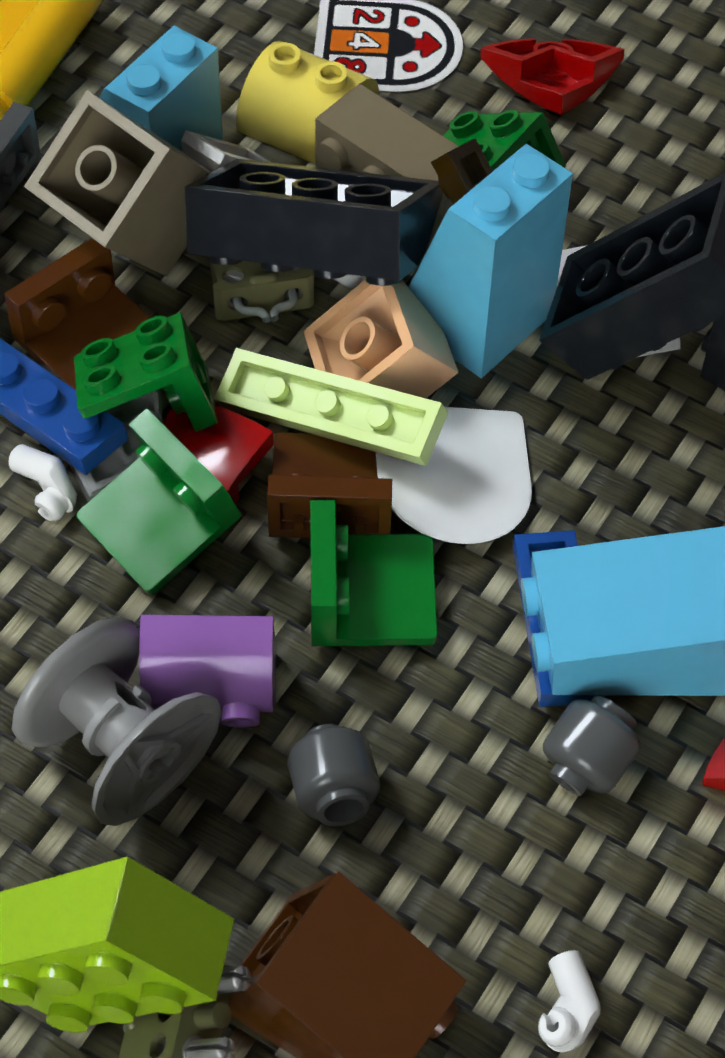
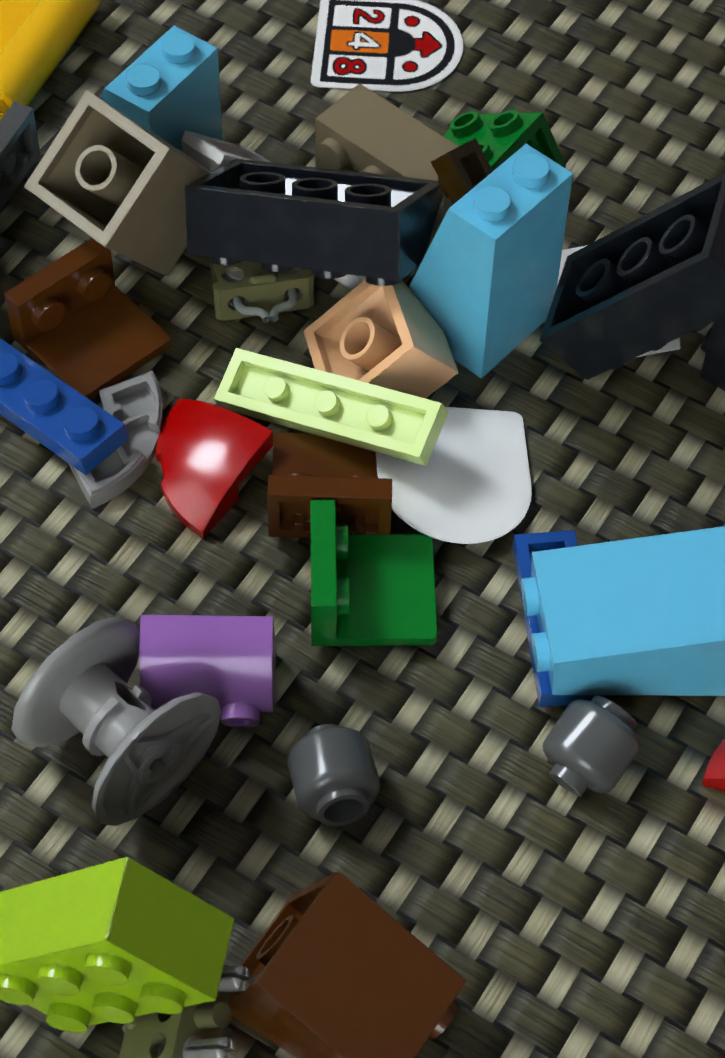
(49, 471): white arm -> none
(143, 361): green bracket -> none
(159, 508): green bracket -> none
(287, 94): light yellow brick -> none
(553, 72): red brick -> none
(575, 1009): white arm -> none

